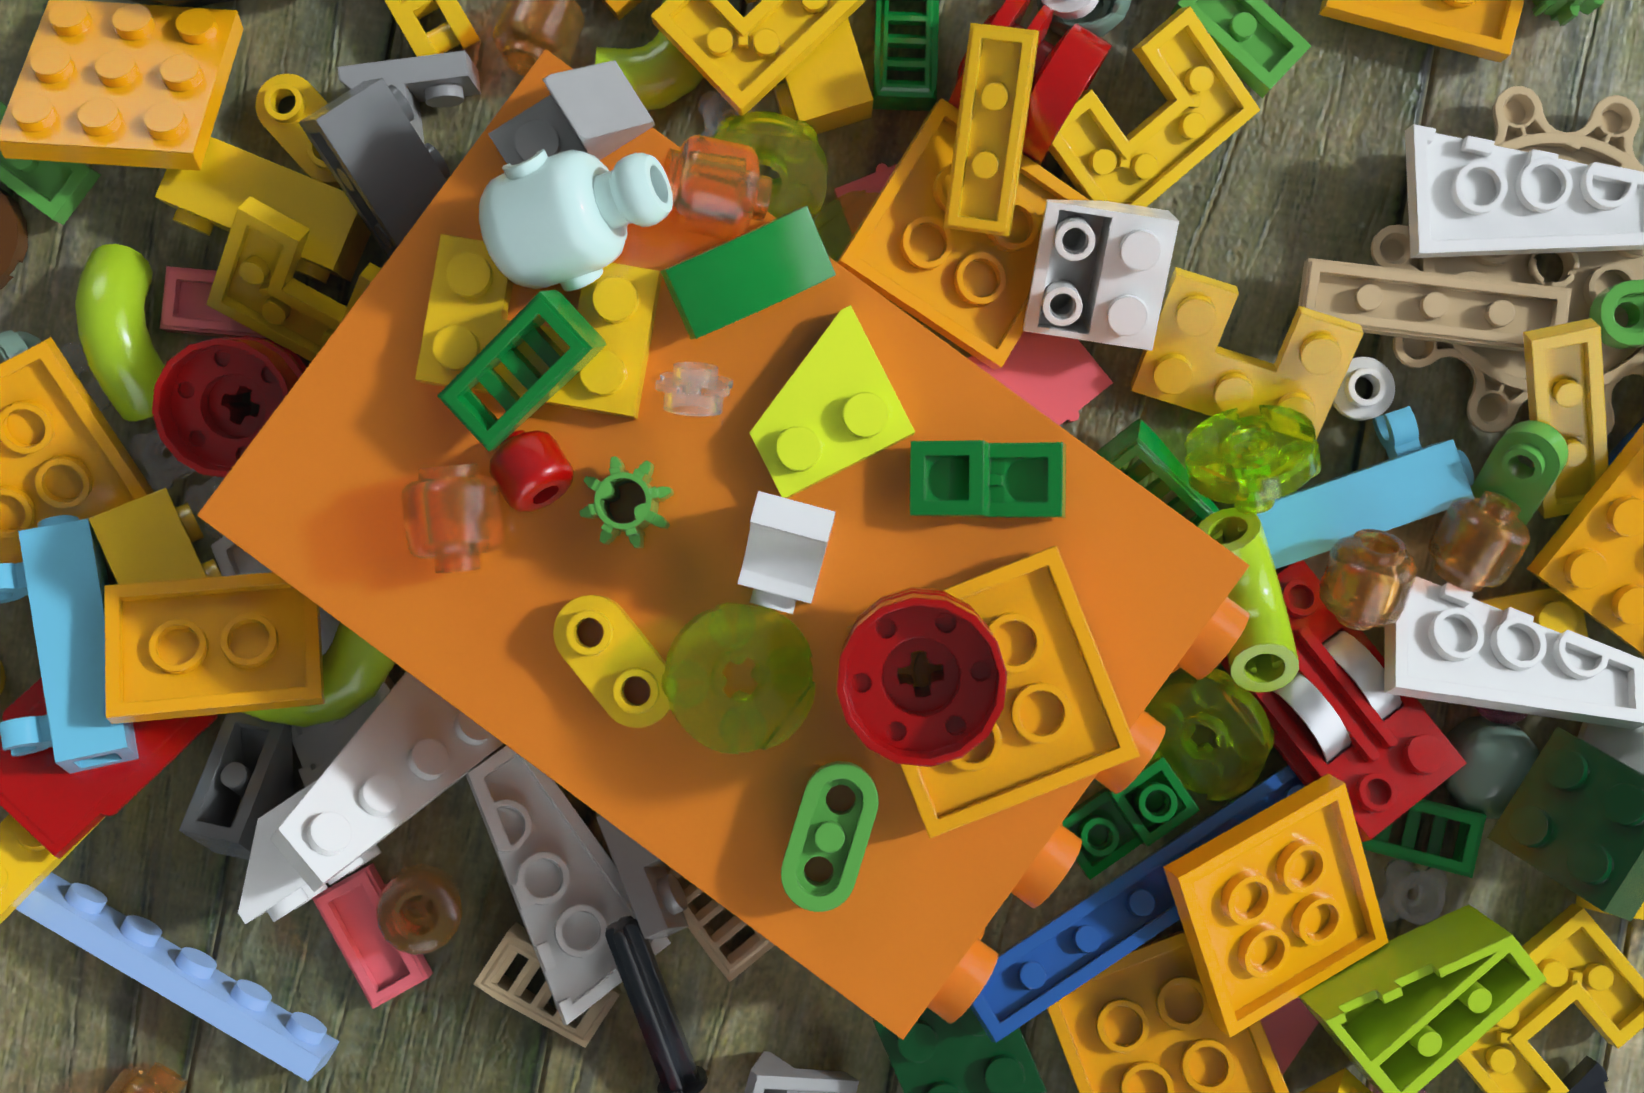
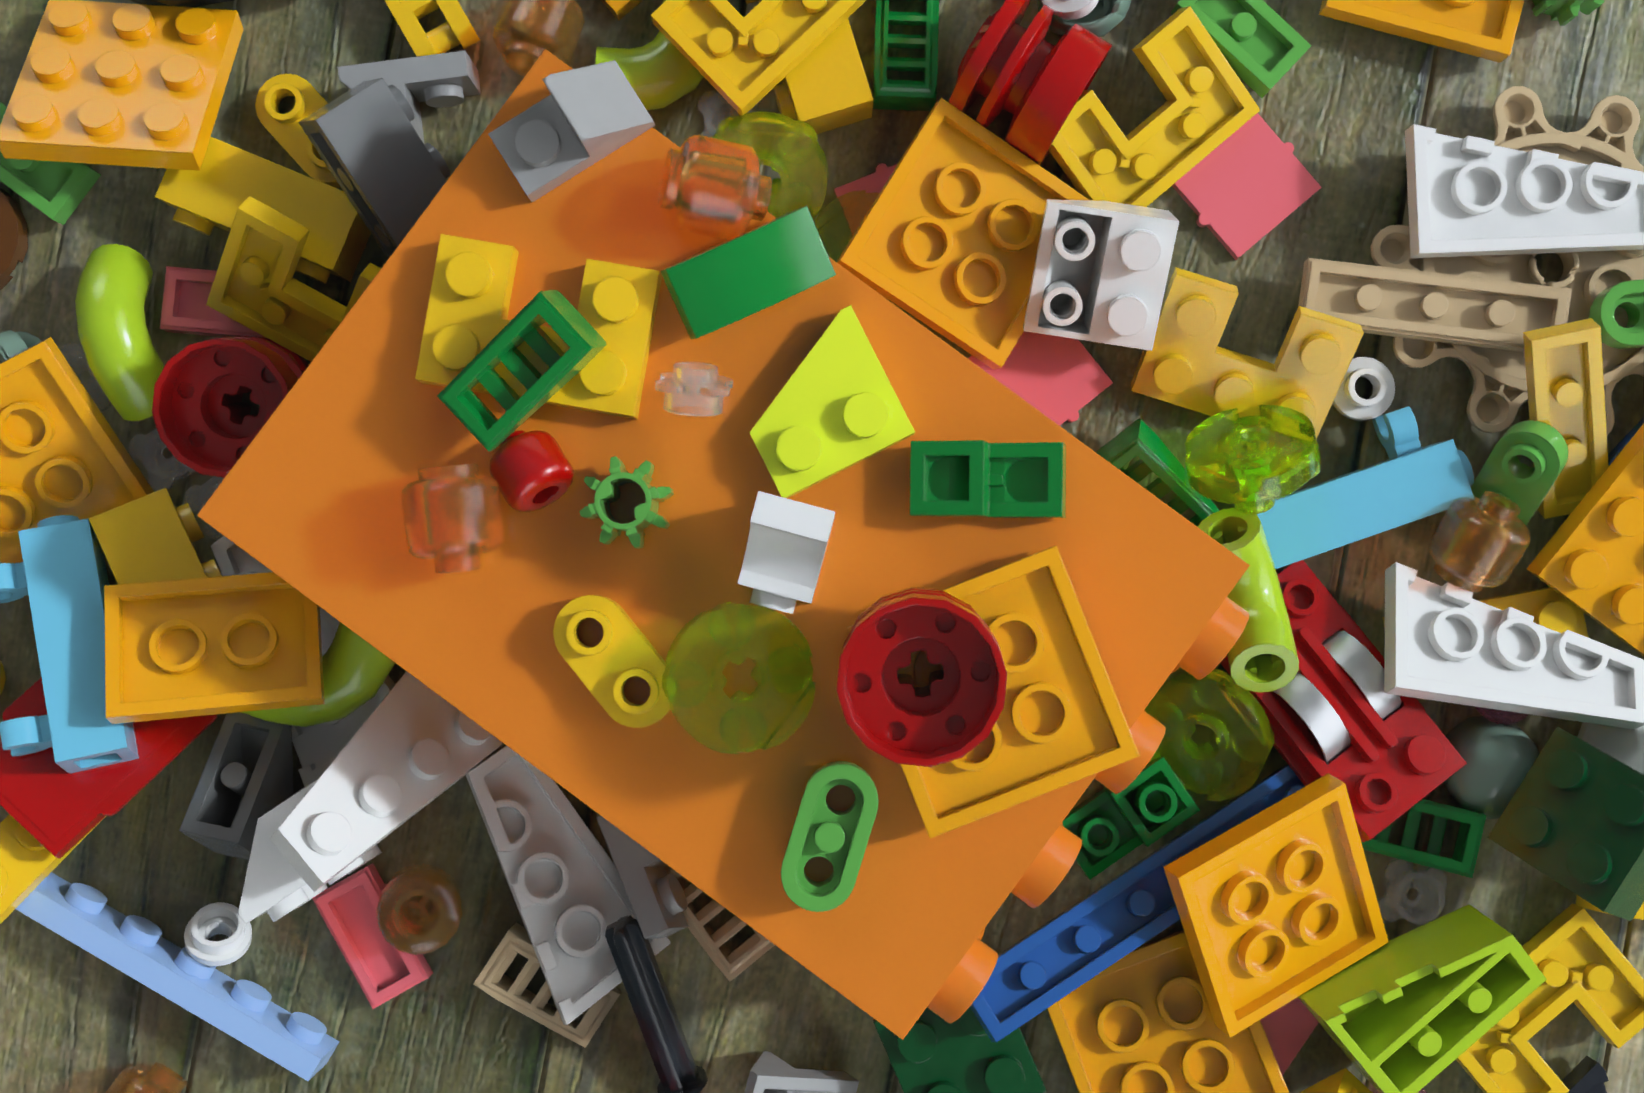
(214, 920): none -> white plate
(568, 215): light aqua piece -> none
(990, 128): yellow tile -> none
(1246, 186): none -> coral piece
(1368, 579): clear orange head -> none

